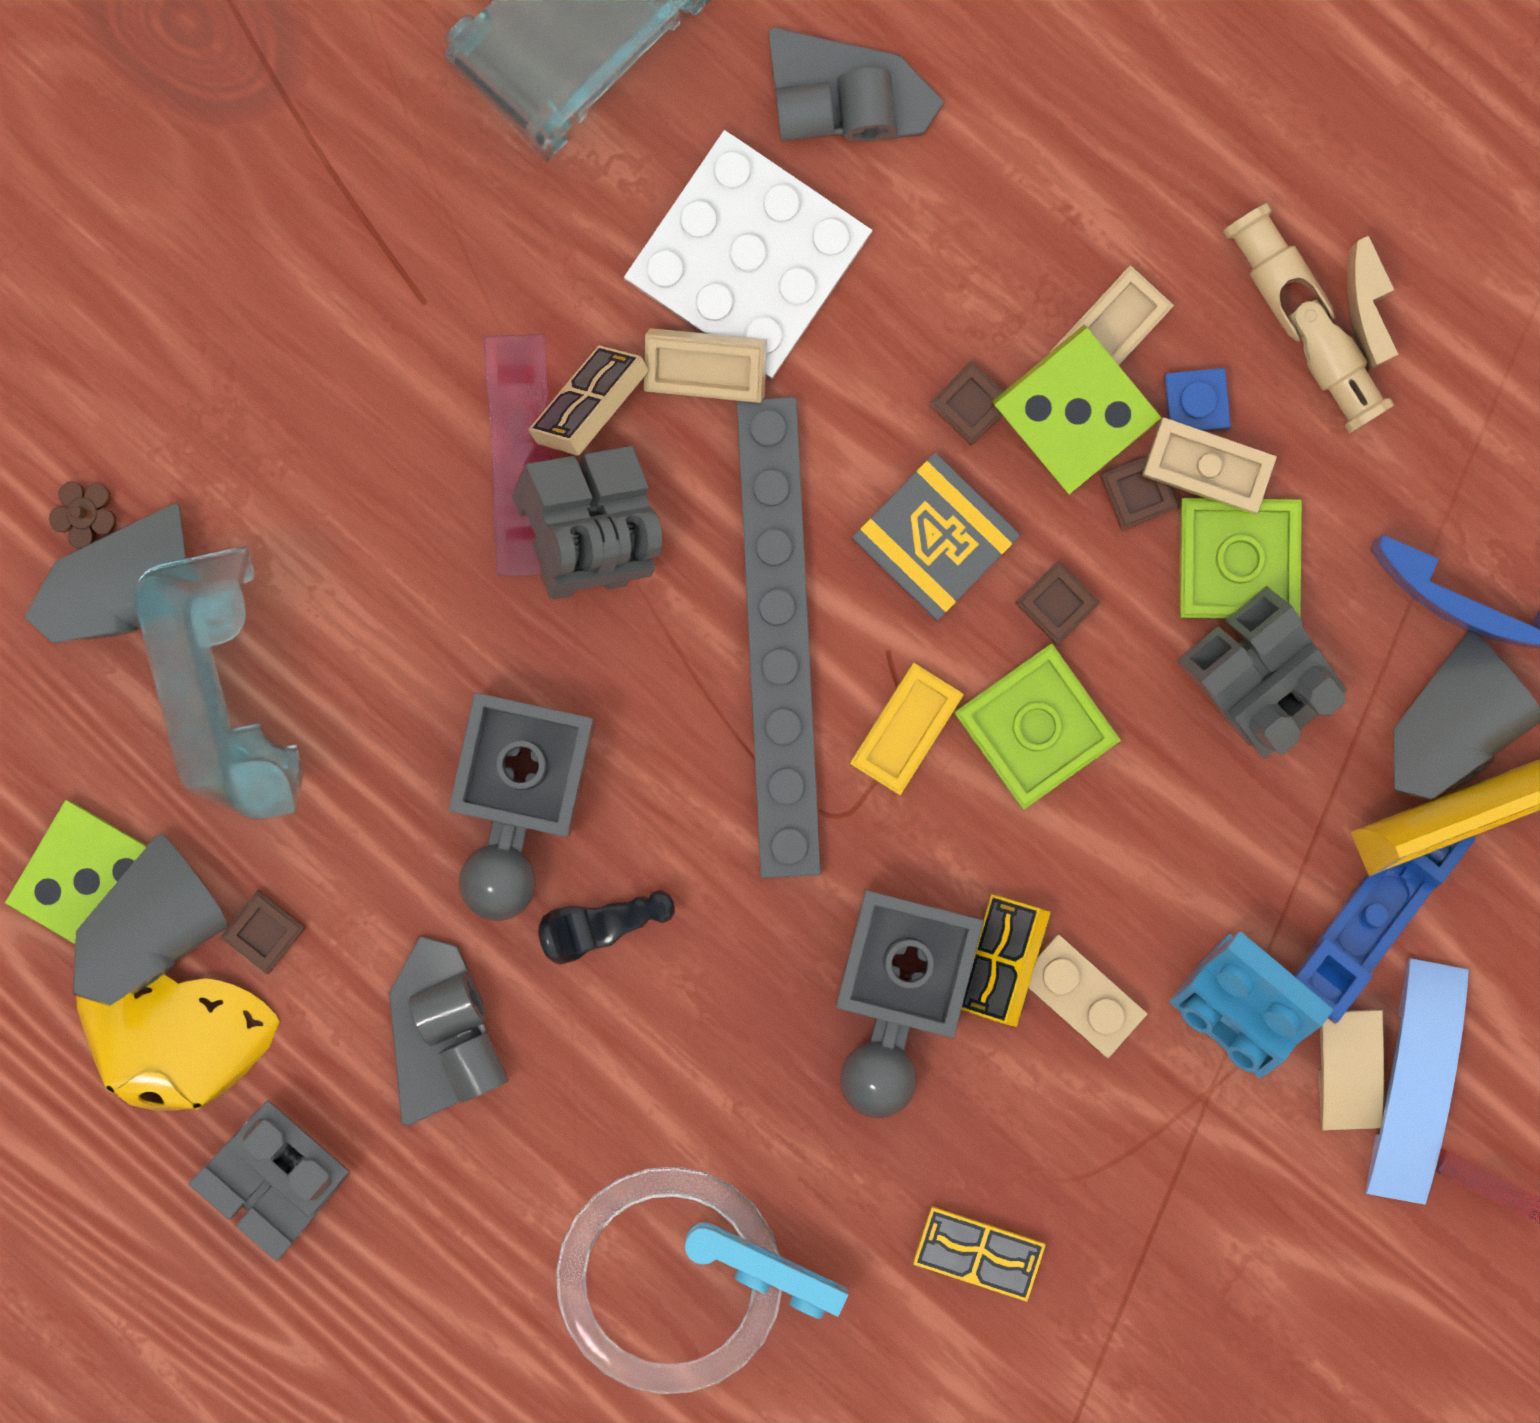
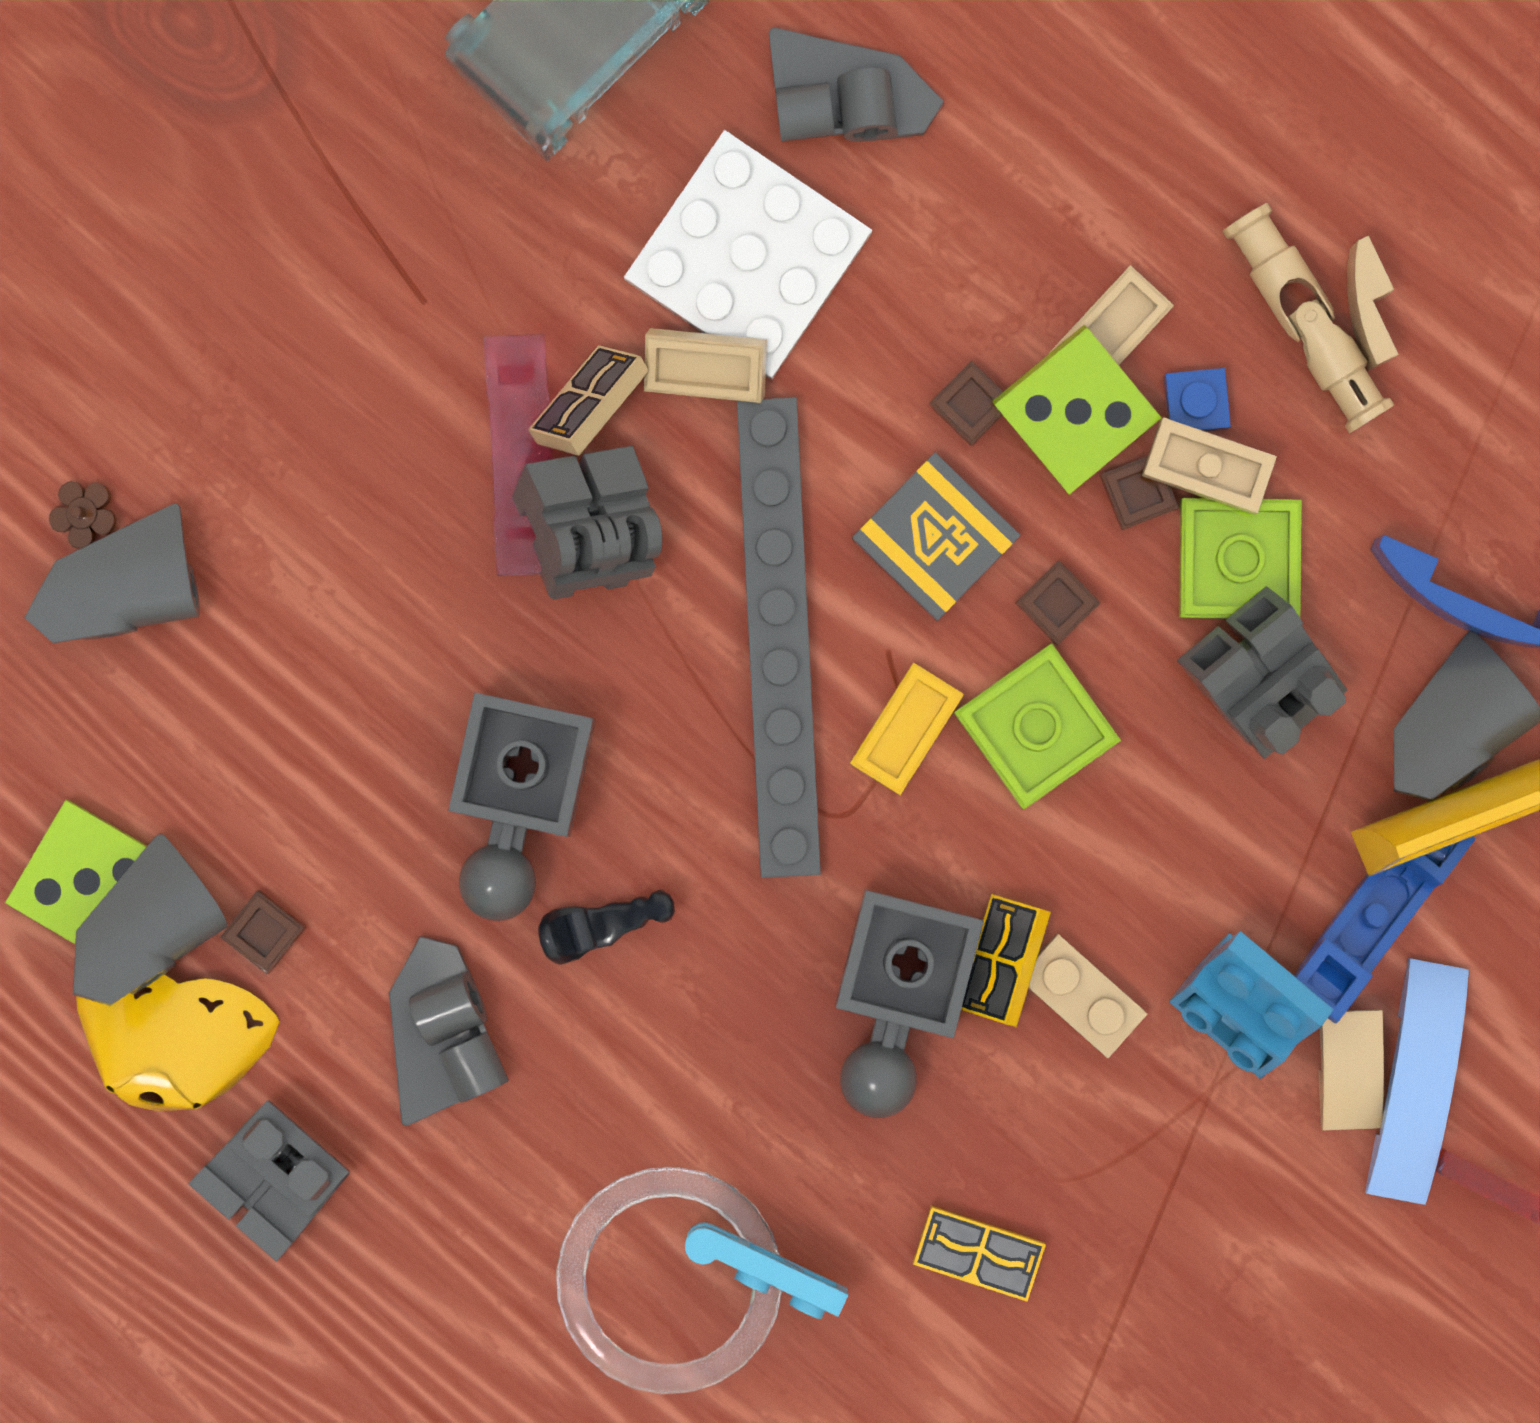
(181, 615): clear light blue windscreen -> none

